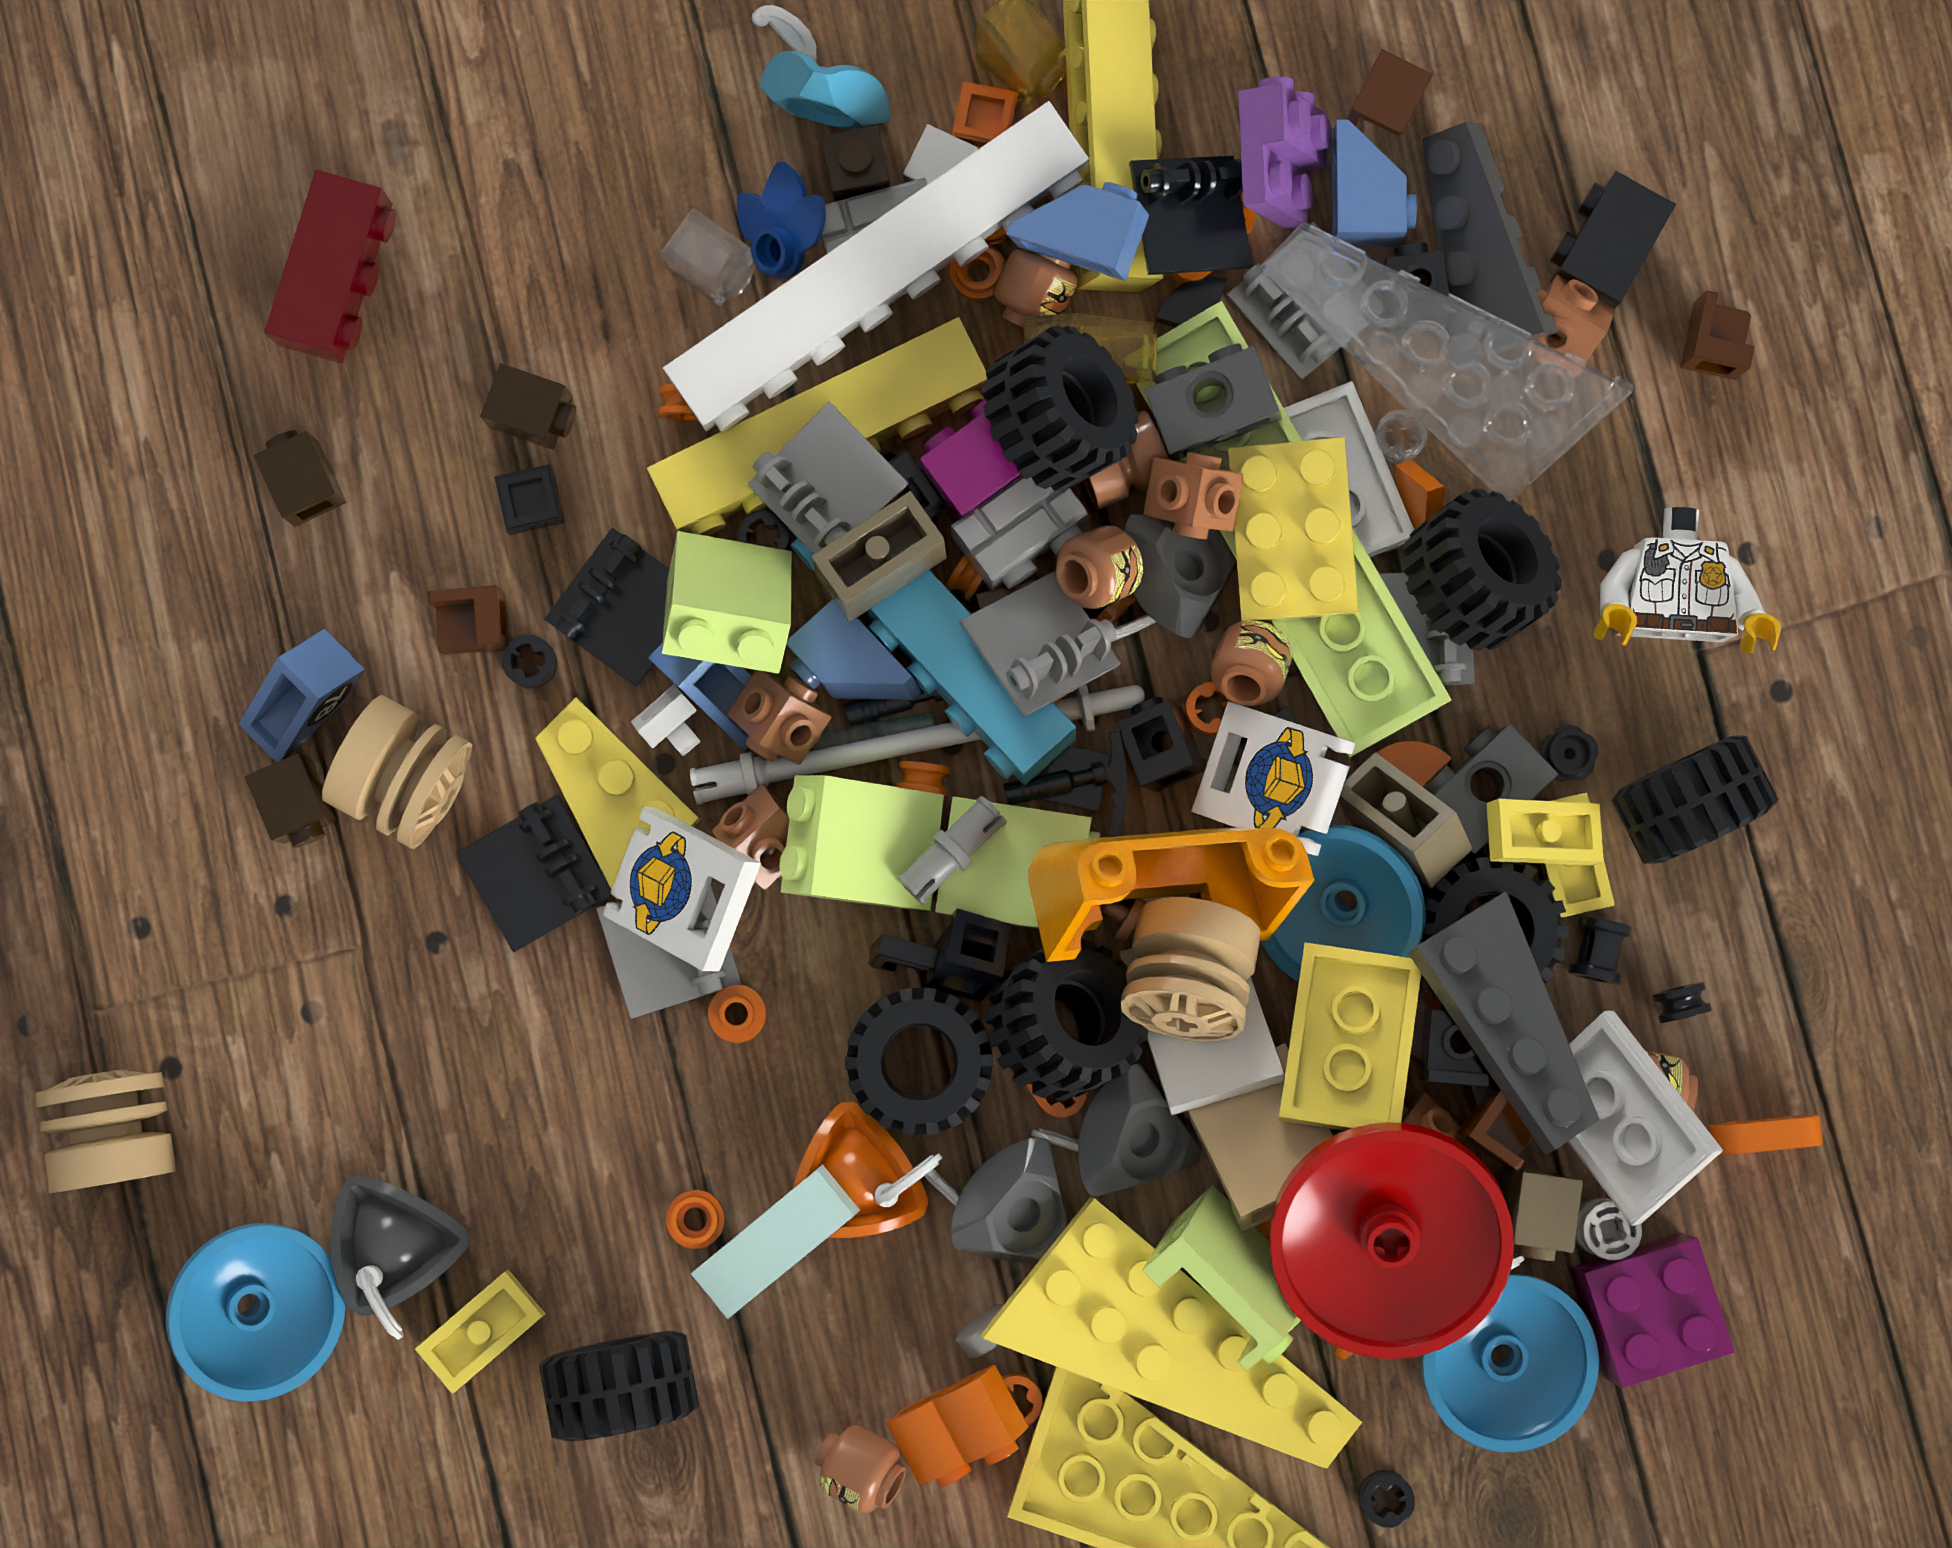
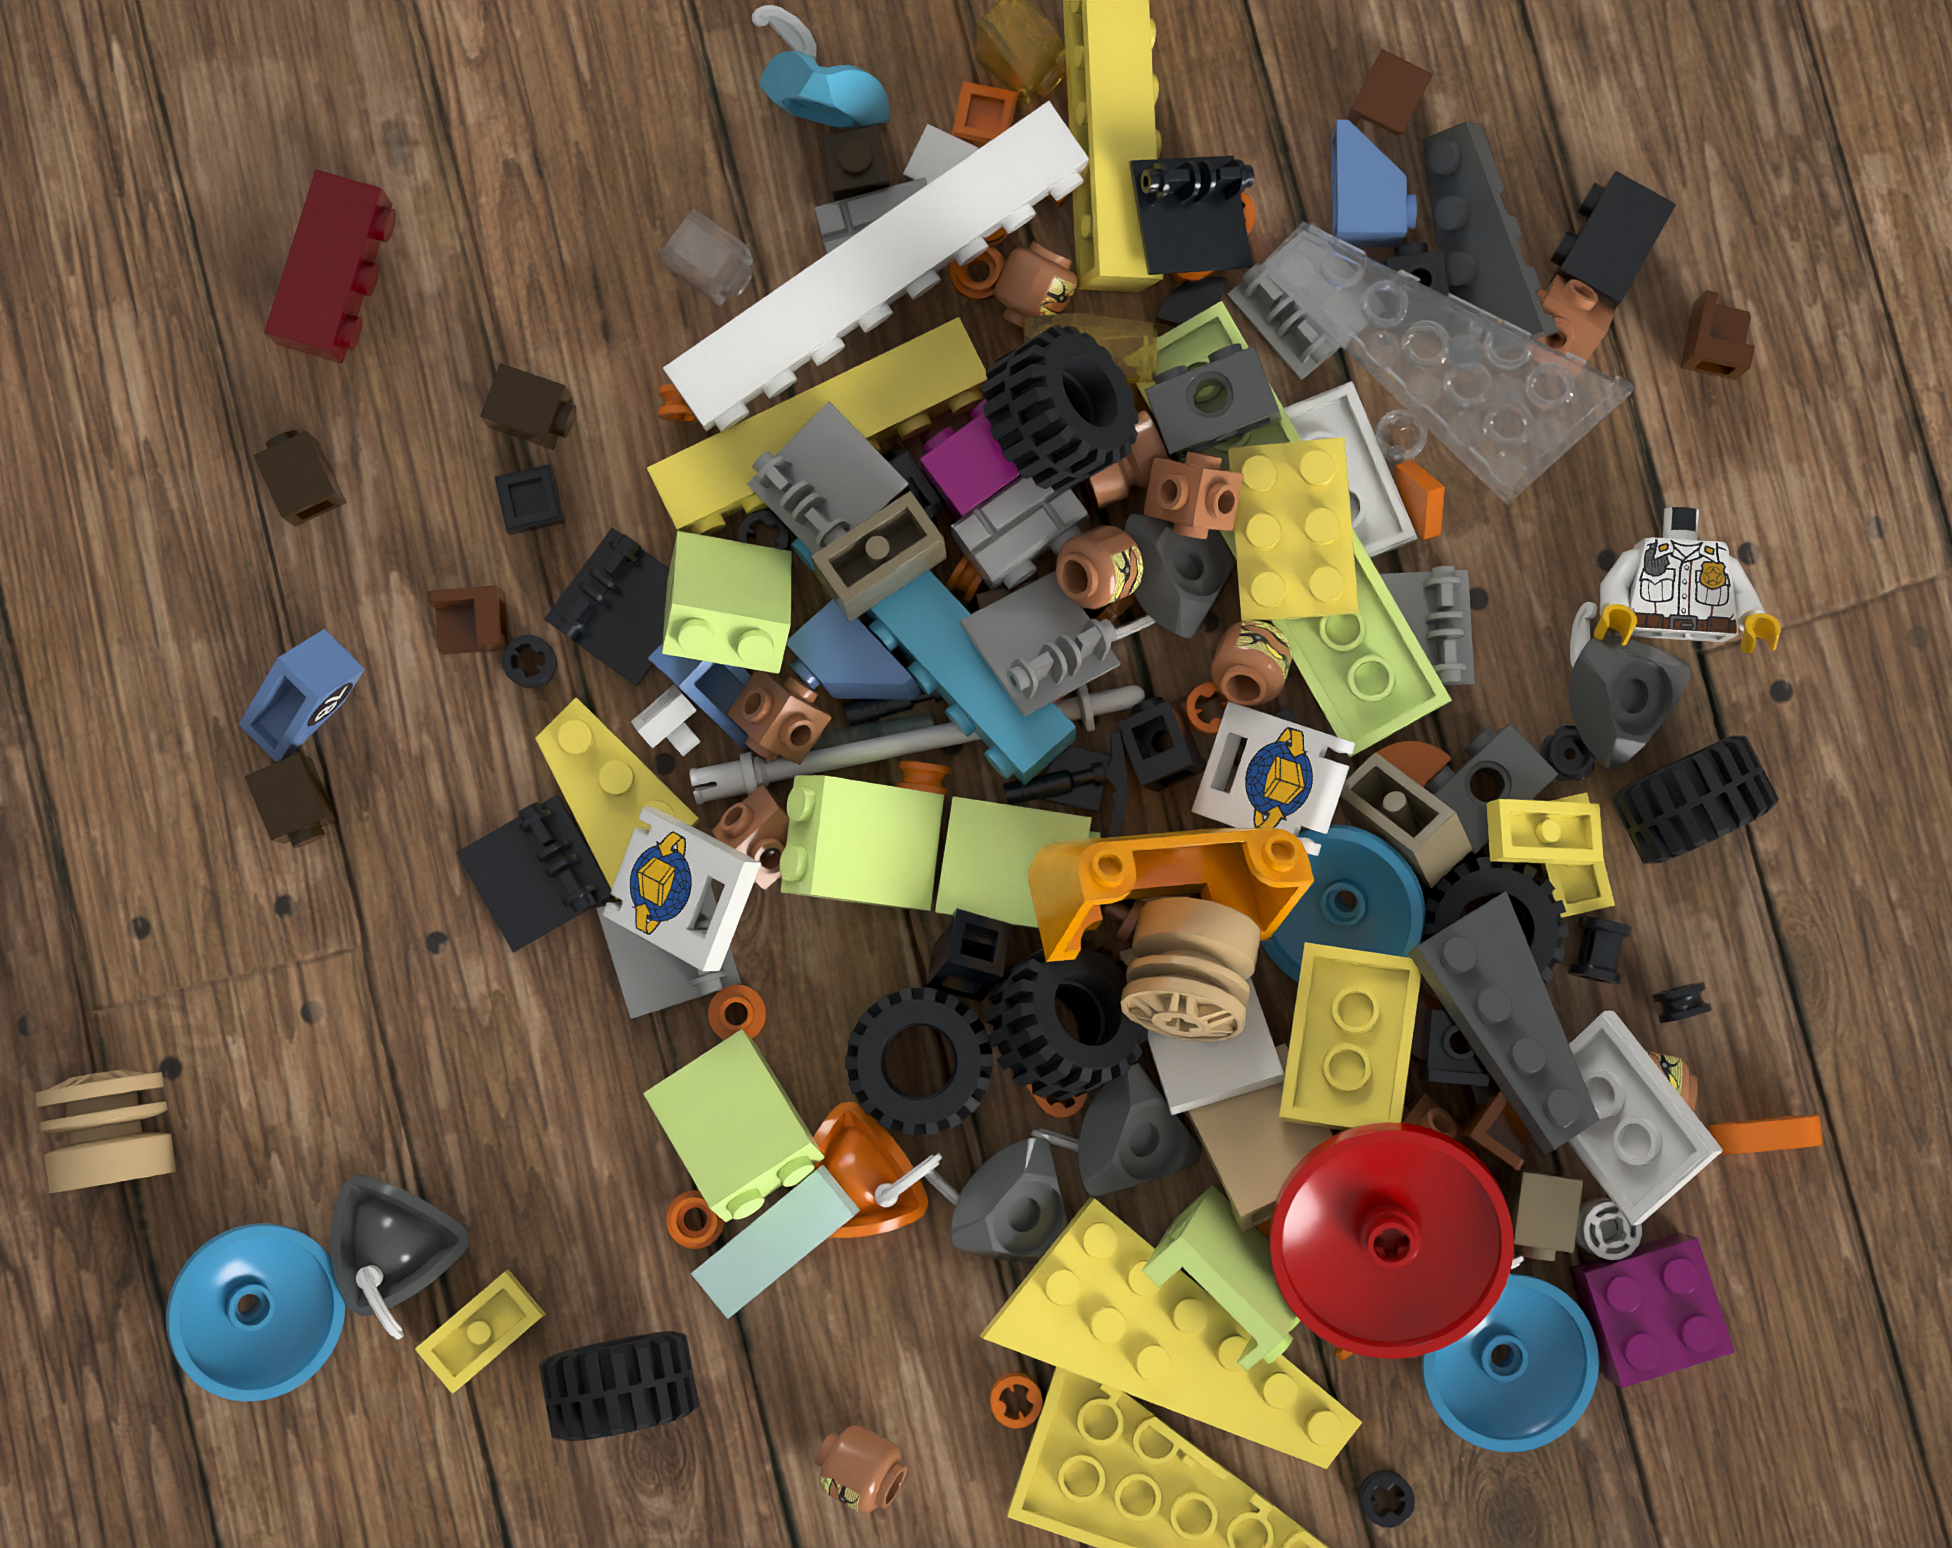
(386, 766): tan wheel -> none
(734, 1127): none -> yellowish green brick
(781, 222): blue plate -> none
(890, 951): black tile -> none
(951, 850): light grey pin -> none
(958, 1427): orange brick -> none
(970, 1339): light grey tile -> none
(1086, 229): medium blue slope -> none
(1280, 142): medium lavender plate -> none
(1481, 569): black tyre -> none
(1620, 691): none -> dark grey hat

